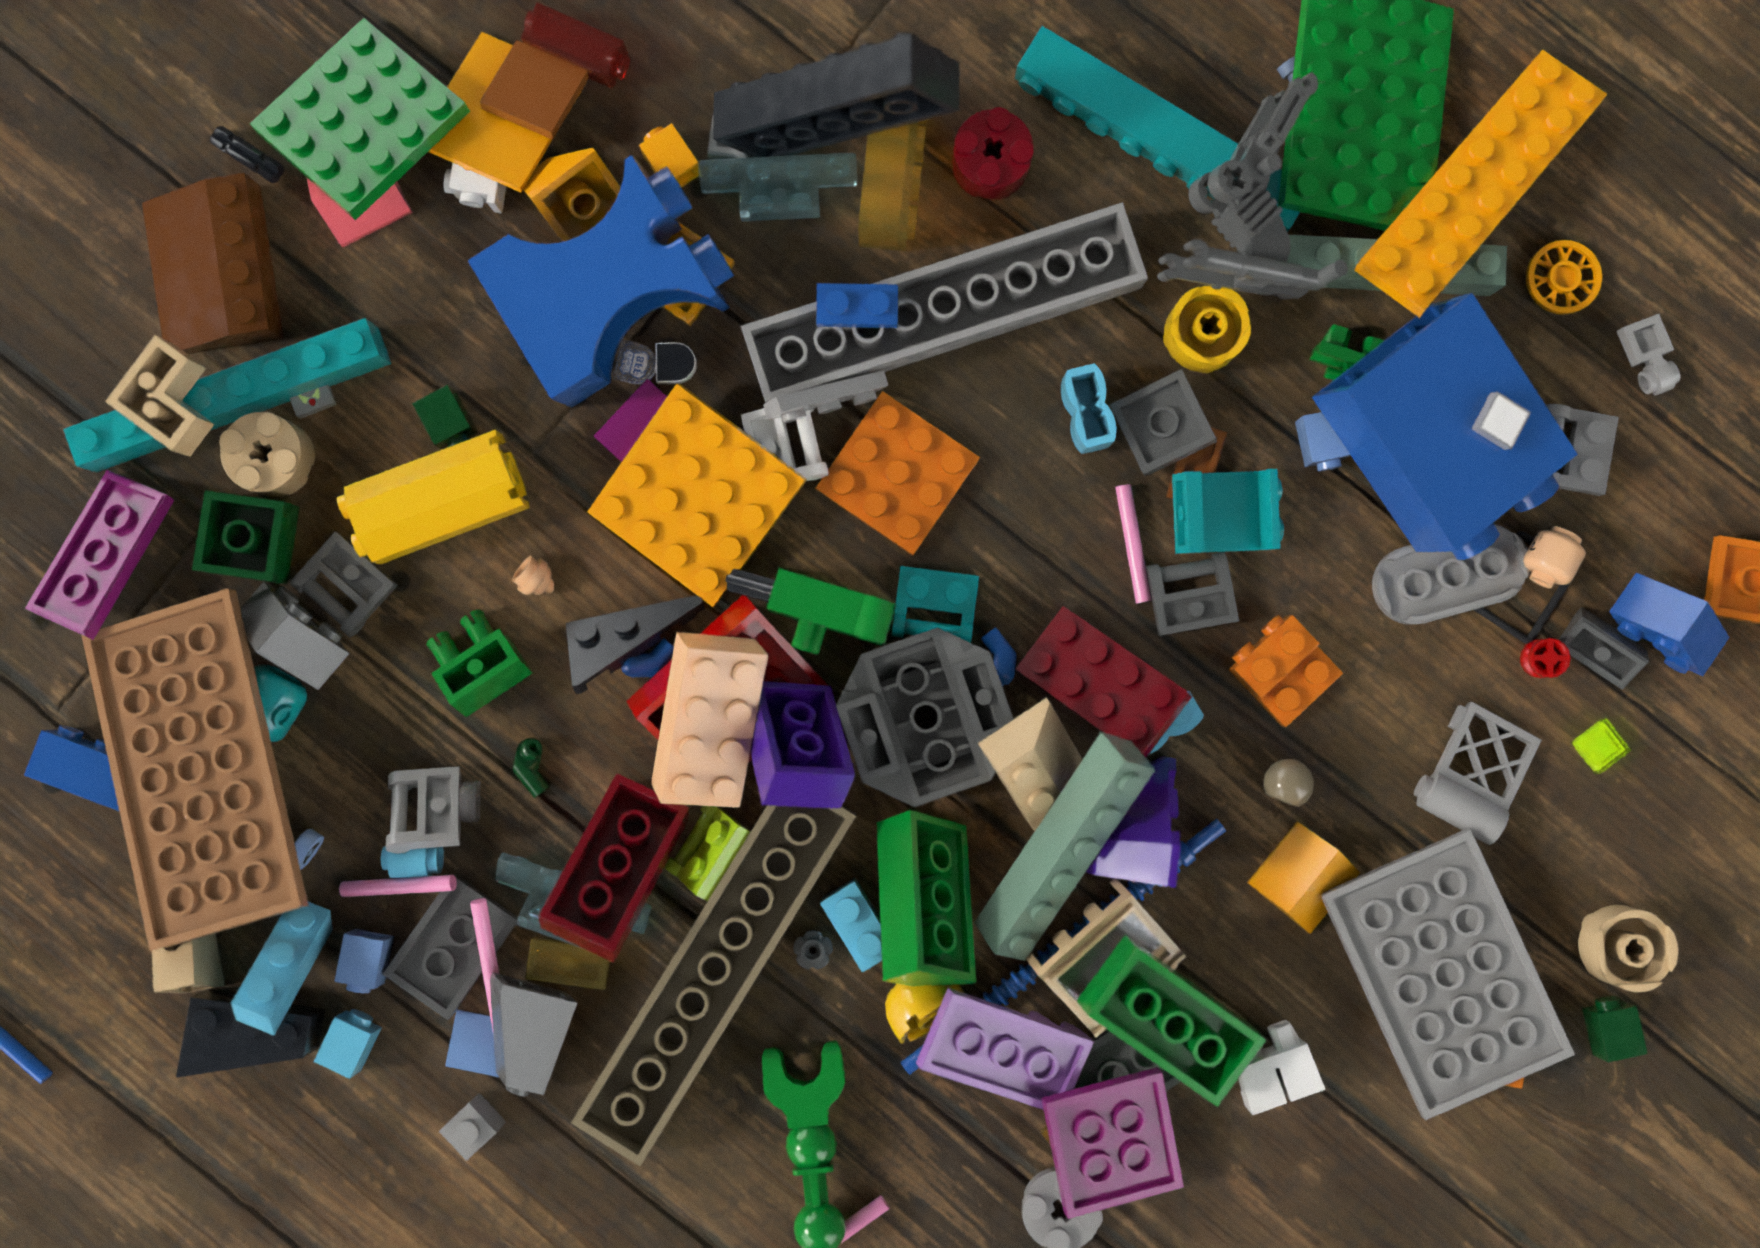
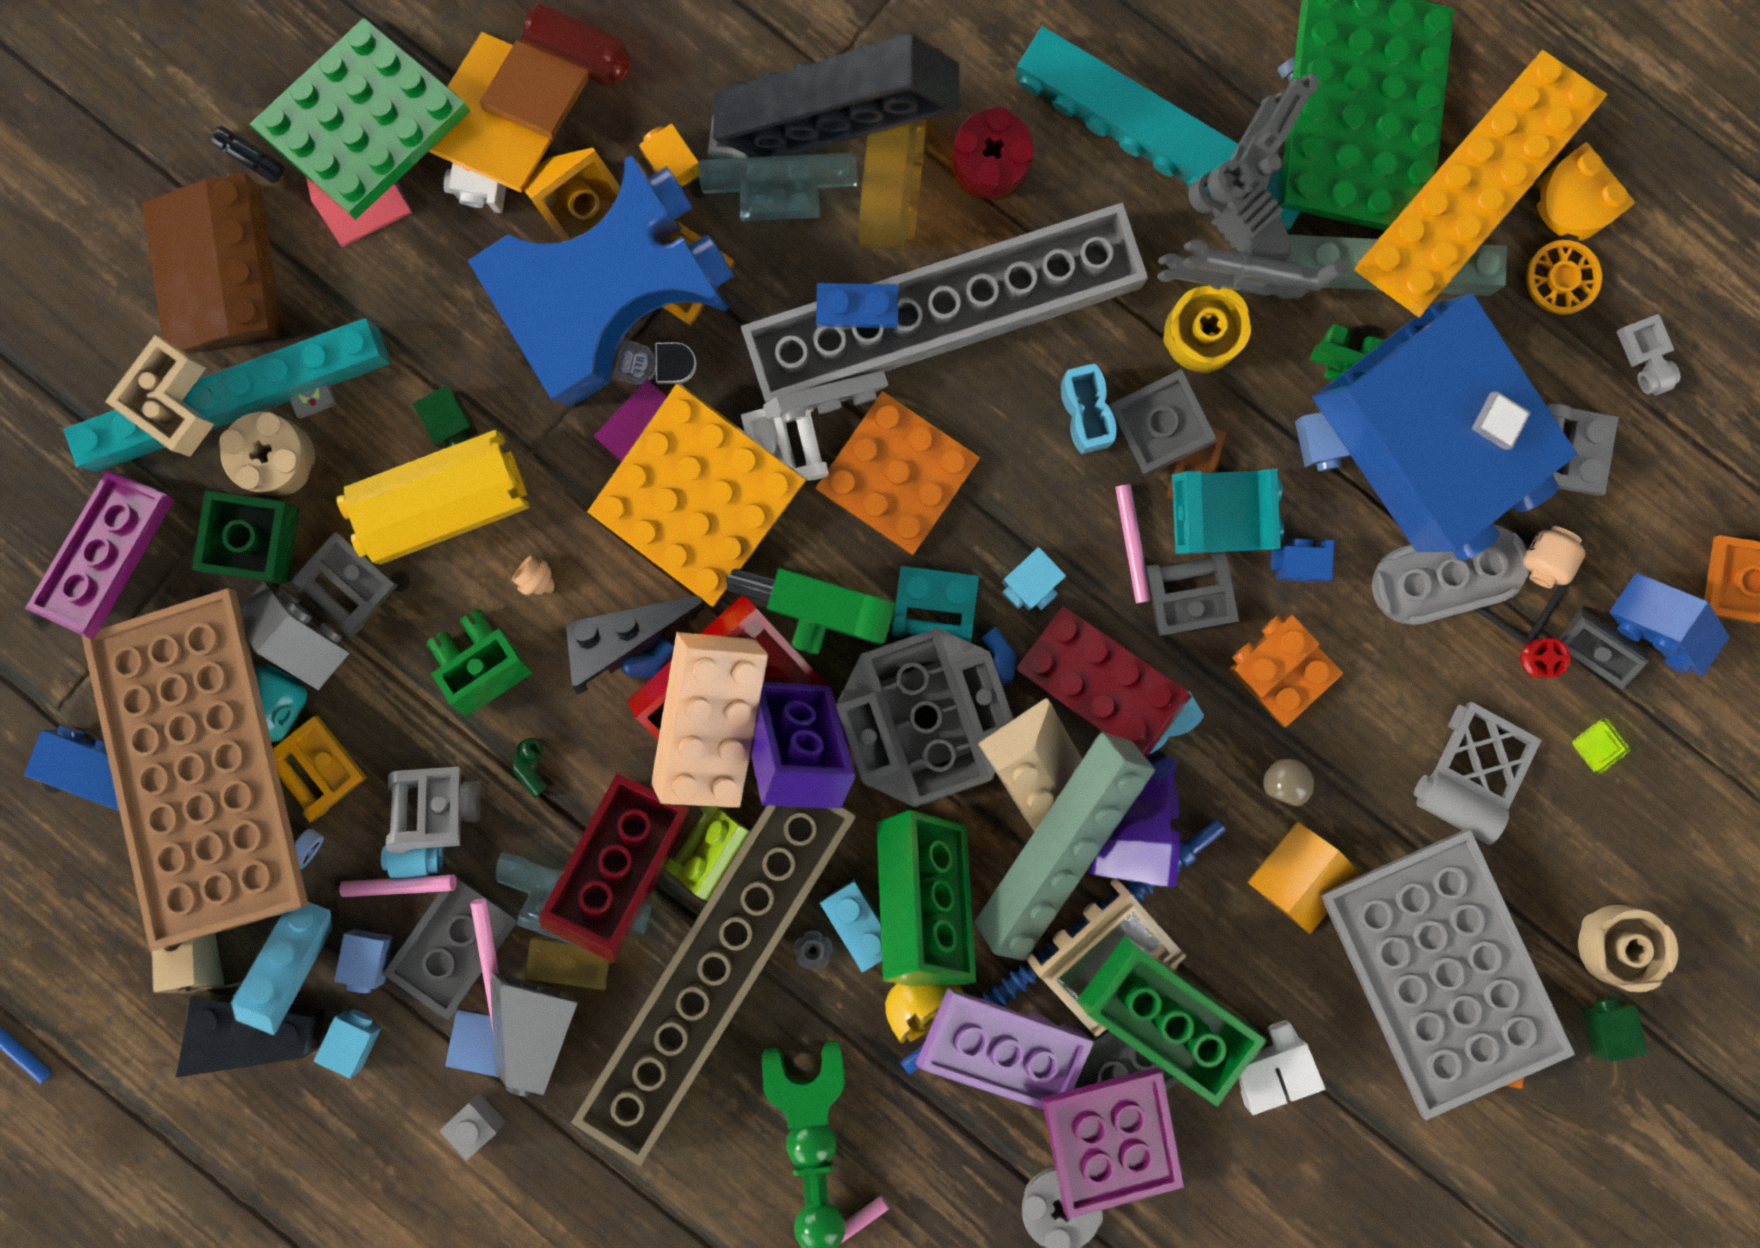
(324, 762): none -> light orange plate
(1033, 581): none -> medium azure brick
(1303, 561): none -> blue brick
(1581, 195): none -> light orange slope

